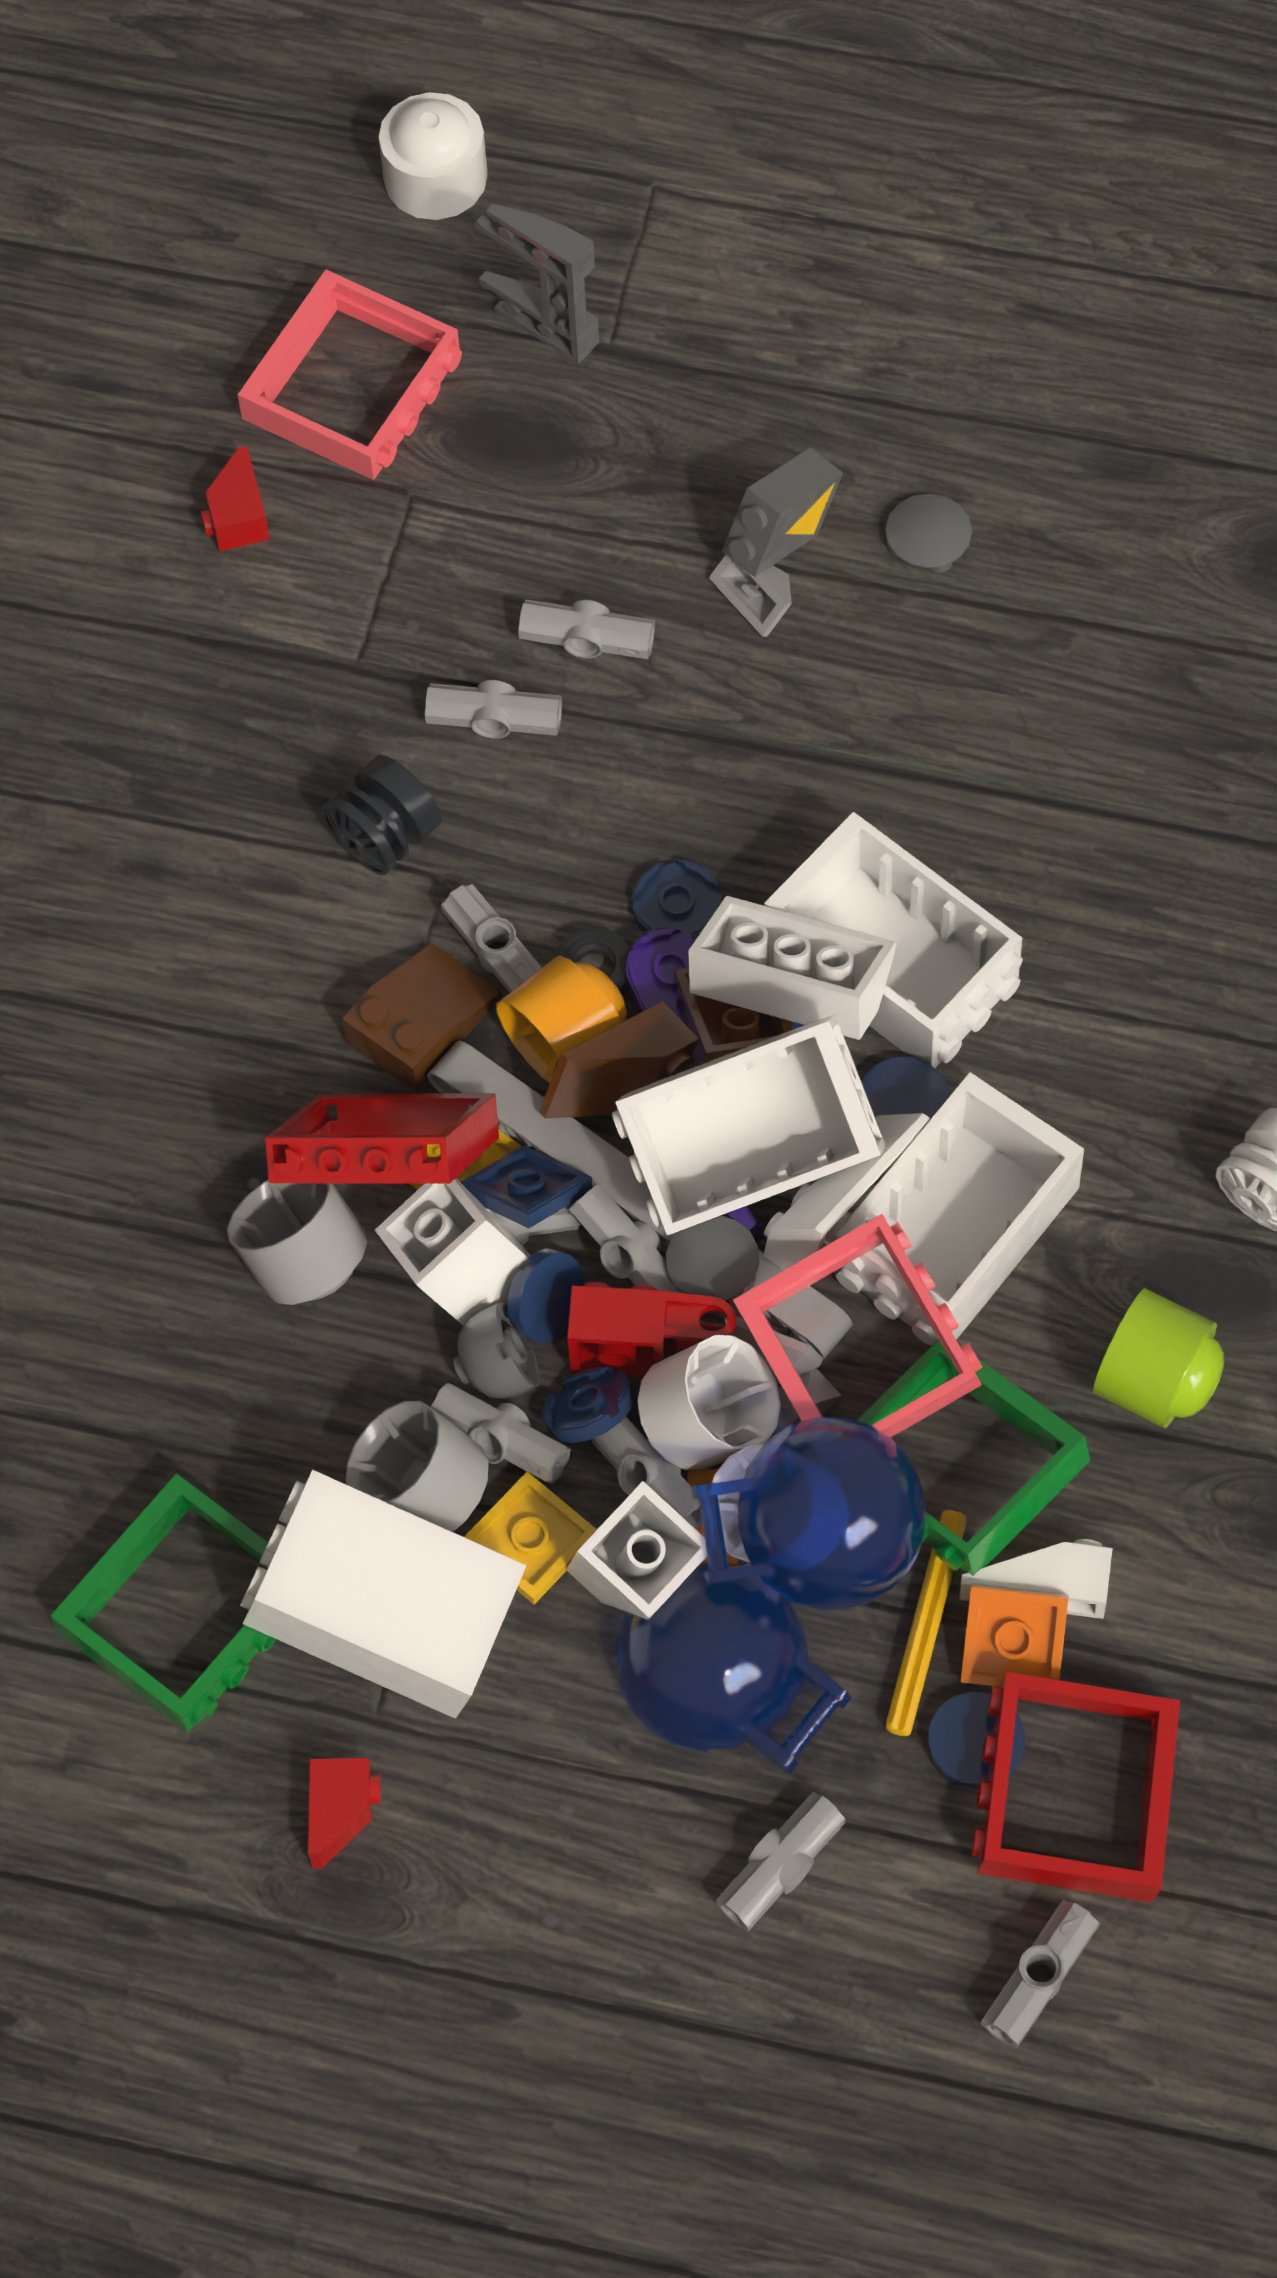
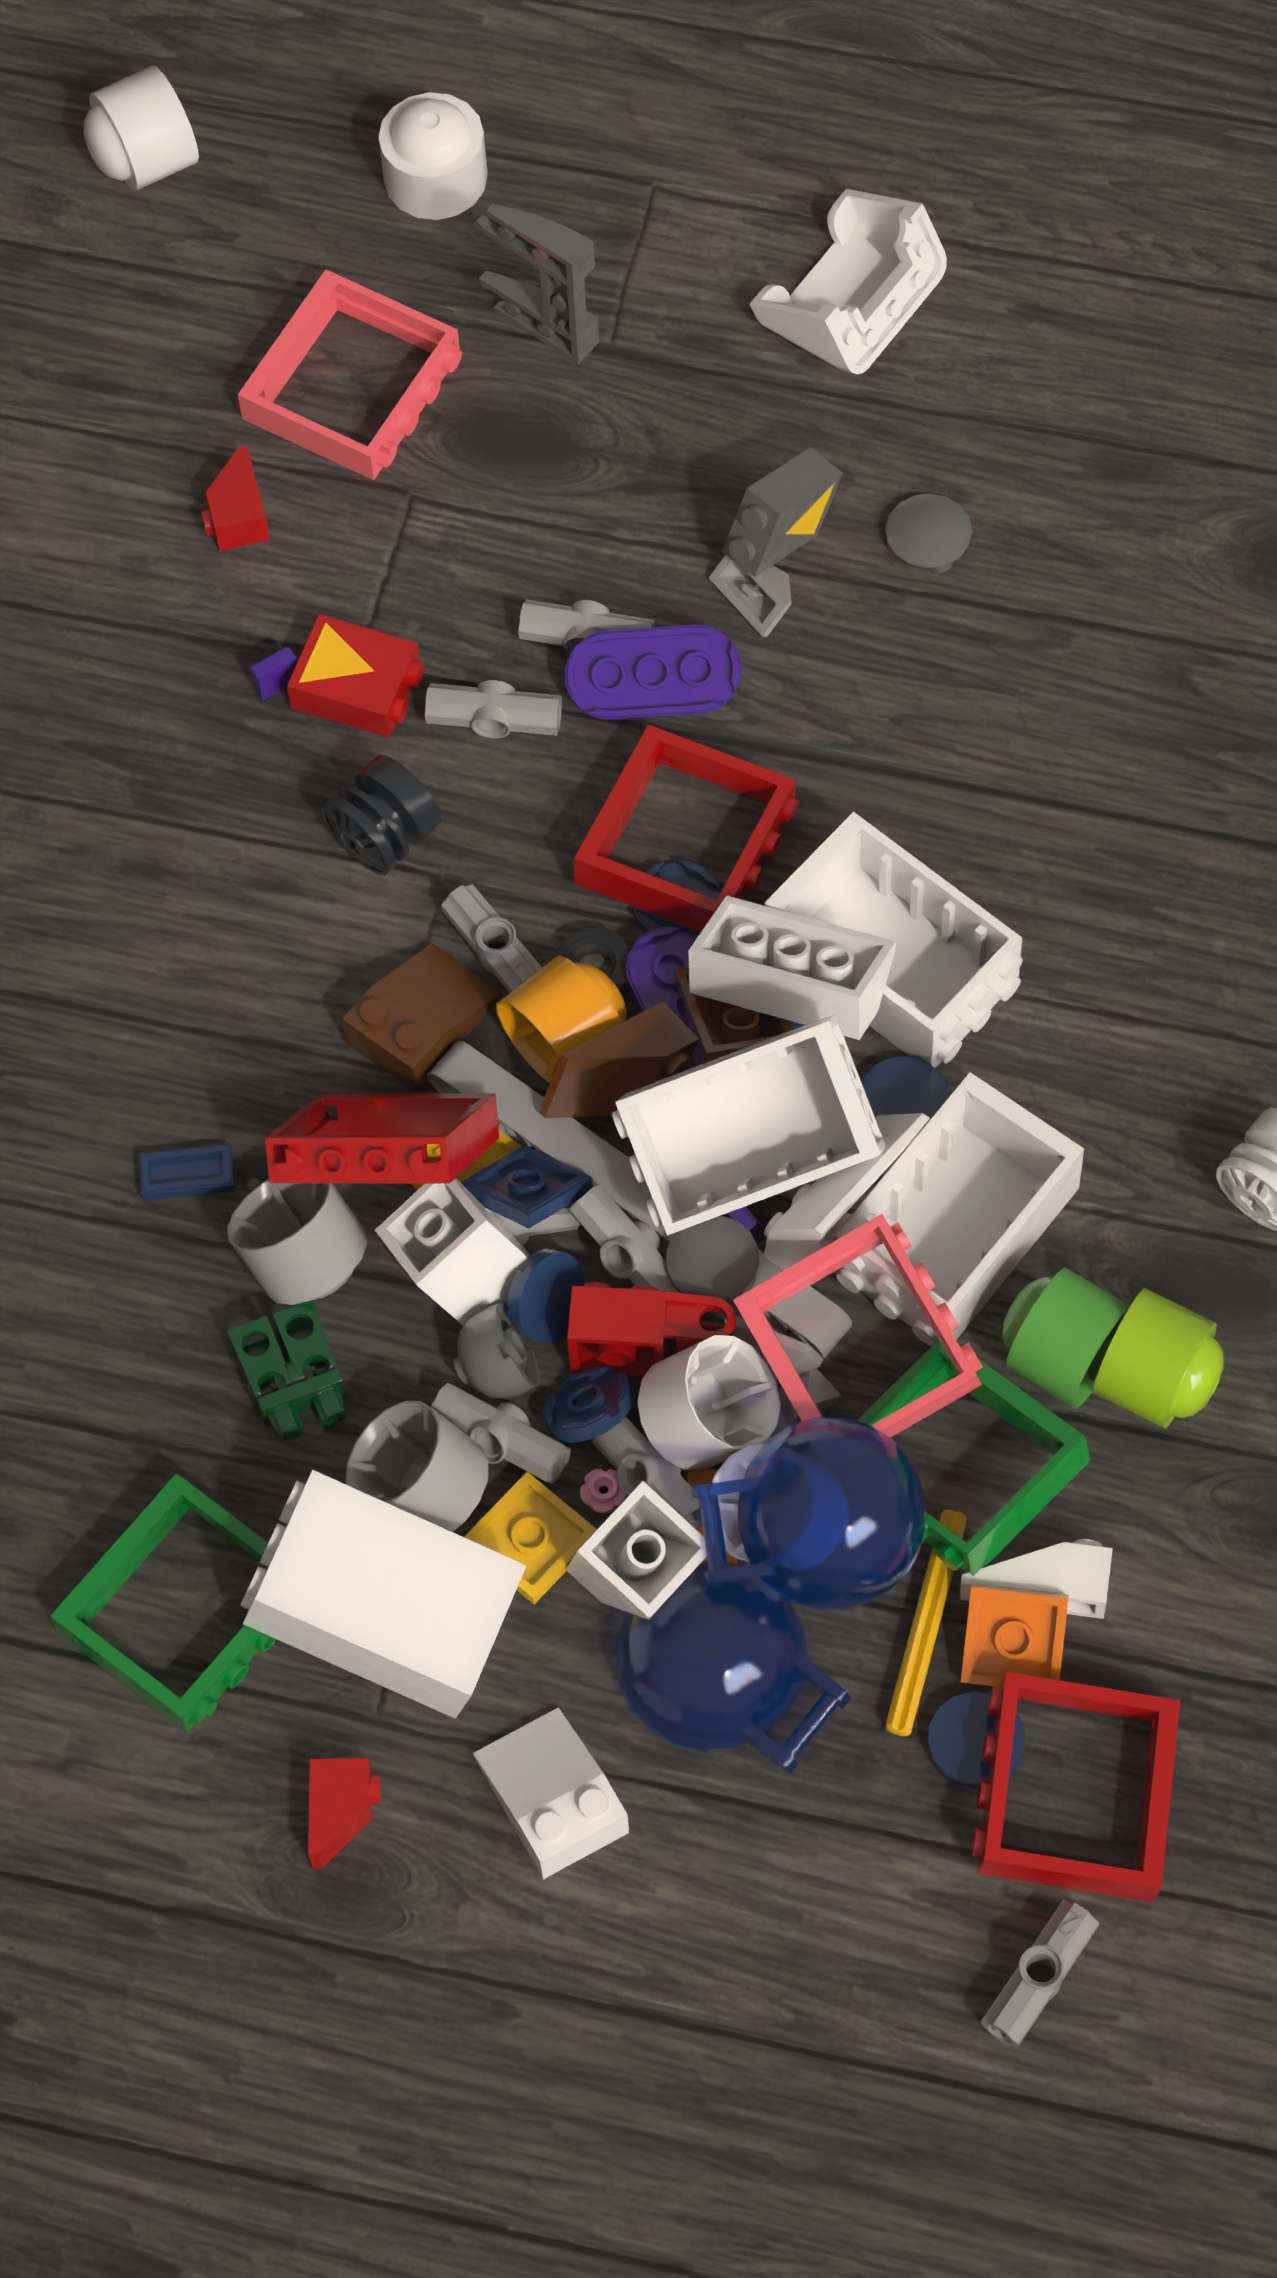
(139, 130): none -> white piece
(186, 1172): none -> dark blue tile
(273, 672): none -> dark purple tile
(291, 1385): none -> dark green hips
(355, 676): none -> red brick
(553, 1792): none -> white slope
(601, 1502): none -> bright pink plate
(653, 672): none -> dark purple tile
(655, 895): none -> red window
(780, 1861): light grey piece -> none
(863, 285): none -> white windscreen
(1061, 1334): none -> bright green piece

